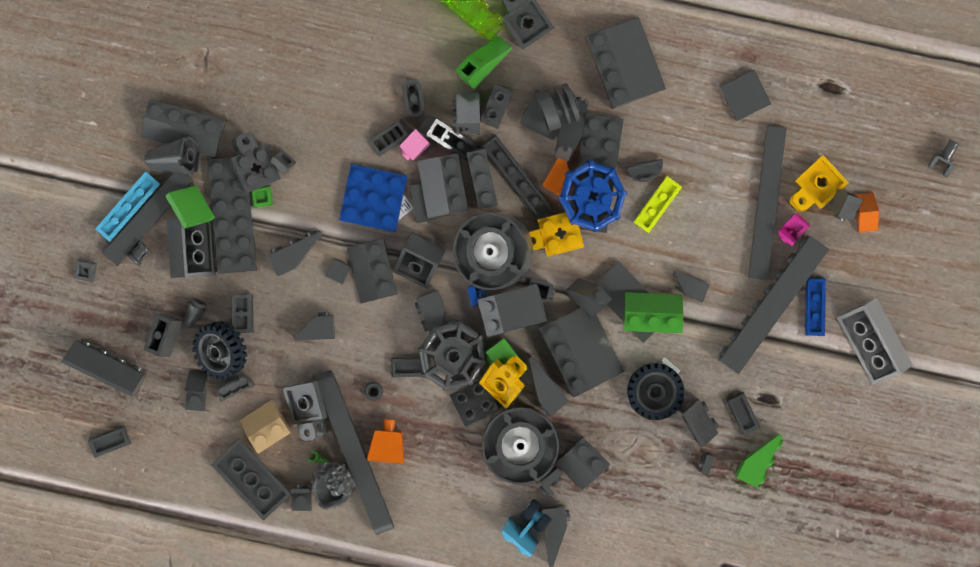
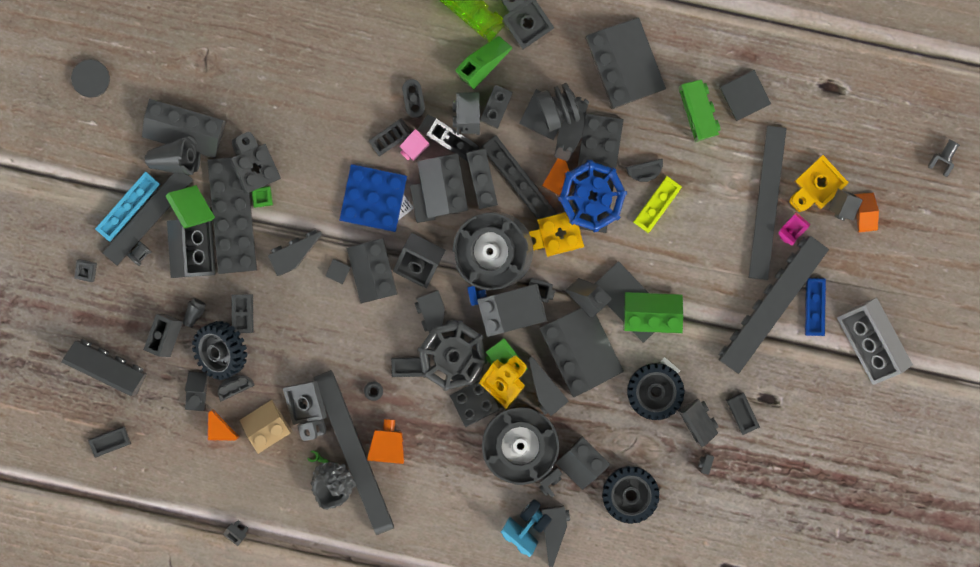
(90, 78): none -> dark grey tile
(219, 429): none -> orange slope
(234, 534): none -> dark grey tile
(251, 479): dark grey plate -> none
(283, 162): dark grey plate -> none
(301, 497): dark grey bracket -> none
(318, 328): dark grey slope -> none
(615, 494): none -> wheel
(691, 287): dark grey slope -> none
(699, 110): none -> bright green slope
(755, 464): bright green slope -> none

